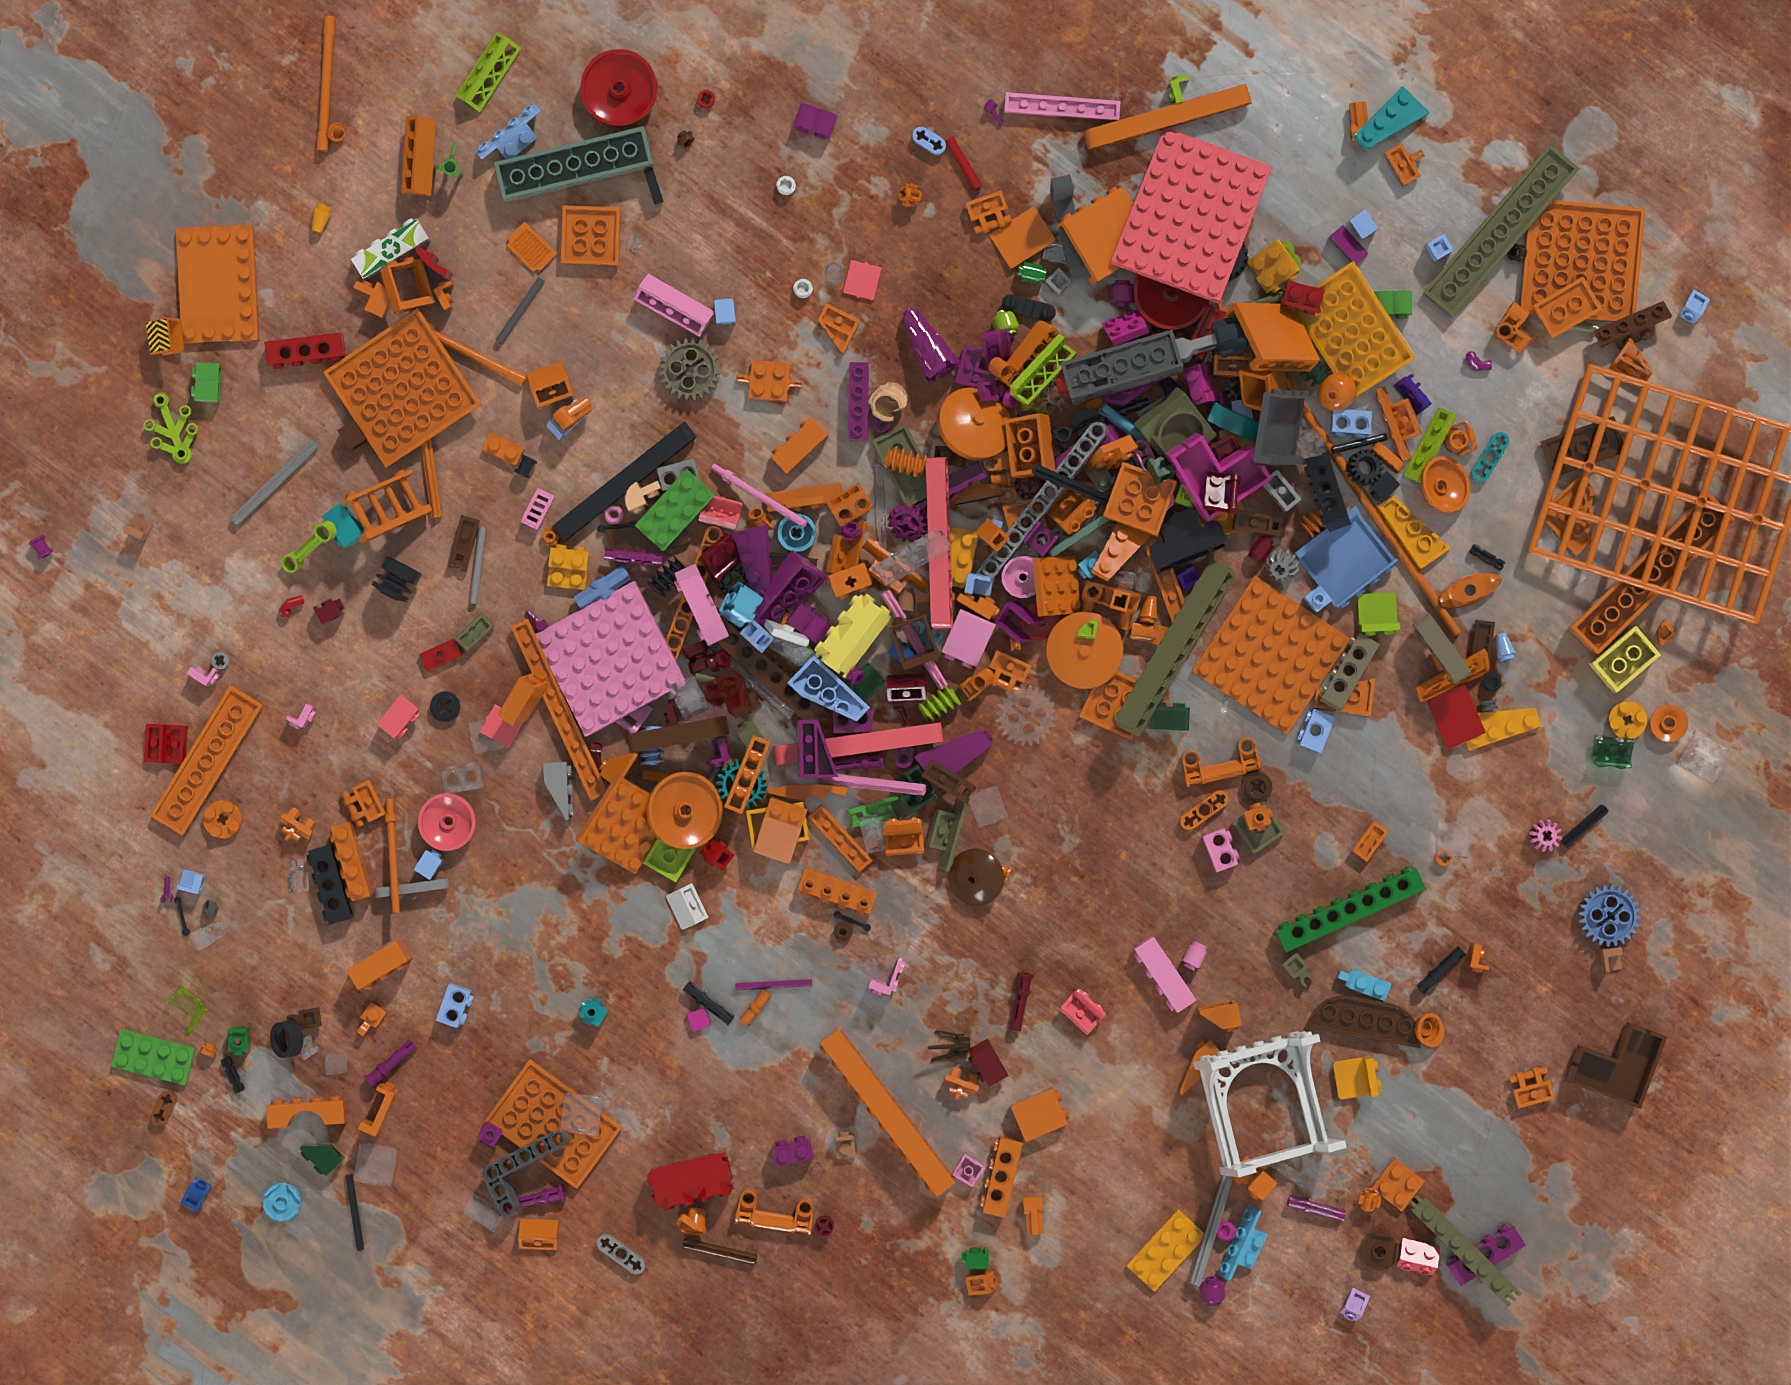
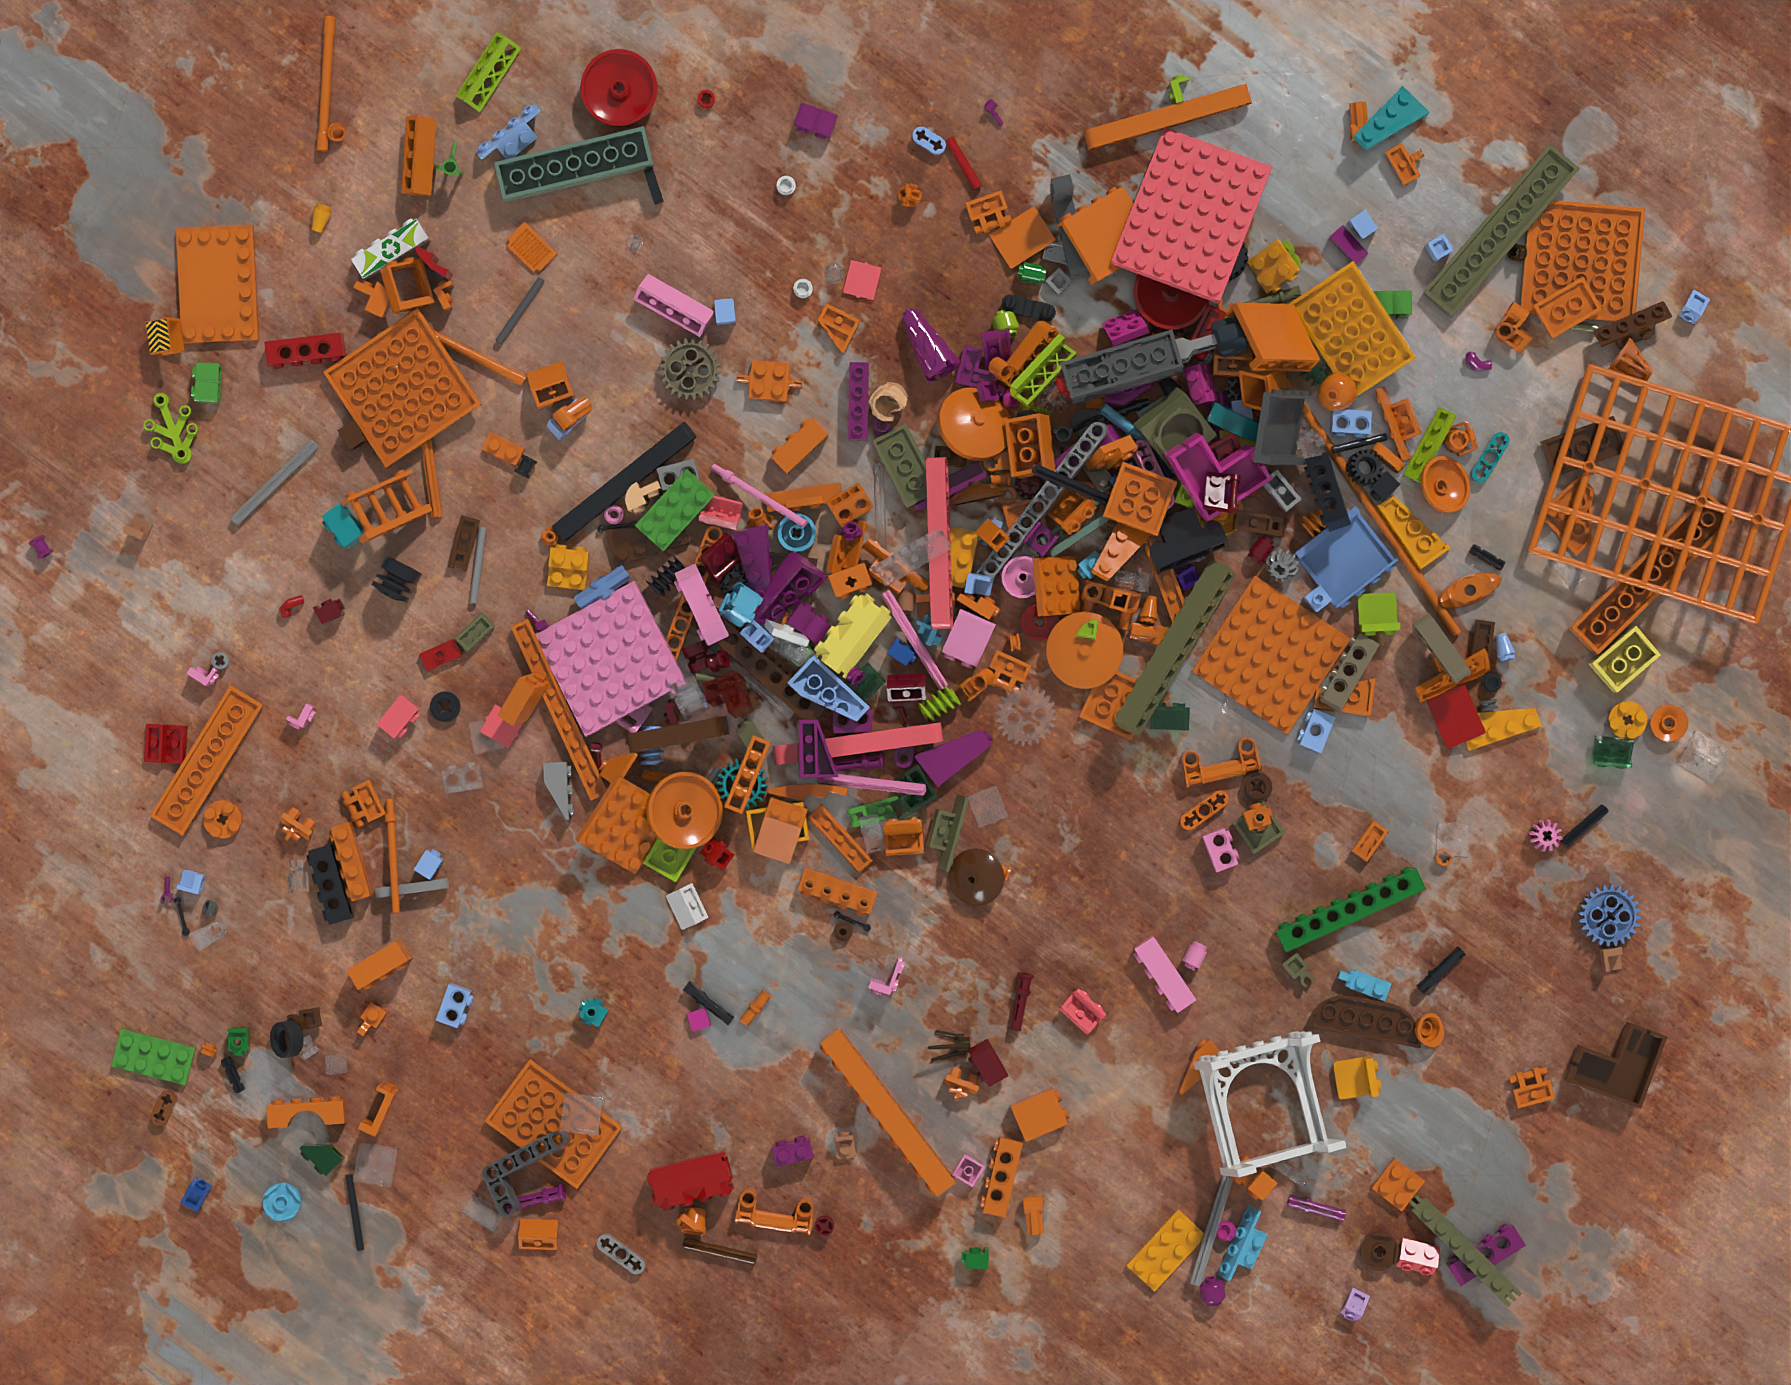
(201, 1009): clear neon green helmet -> none
(310, 545): lime piece -> none
(383, 1069): magenta pin -> none
(433, 825): coral dish -> none
(490, 1134): magenta bracket -> none
(525, 520): bright pink slope -> none
(590, 235): orange plate -> none
(633, 557): magenta pin -> none
(685, 138): reddish brown plate -> none
(721, 751): magenta bracket -> none
(773, 984): magenta bar -> none
(907, 462): orange piece -> none
(907, 522): magenta gear -> none
(922, 657): reddish brown window -> none
(948, 781): reddish brown plate -> none
(981, 1283): orange bracket -> none
(1009, 627): magenta piece -> none
(1062, 106): bright pink plate -> none
(1121, 293): magenta head -> none
(1159, 469): dark green panel -> none
(1223, 1014): orange slope -> none
(1302, 296): red bracket -> none
(1369, 1199): orange gear -> none
(1410, 390): dark purple plate -> none
(1475, 955): orange bracket -> none
(1665, 632): orange tile -> none

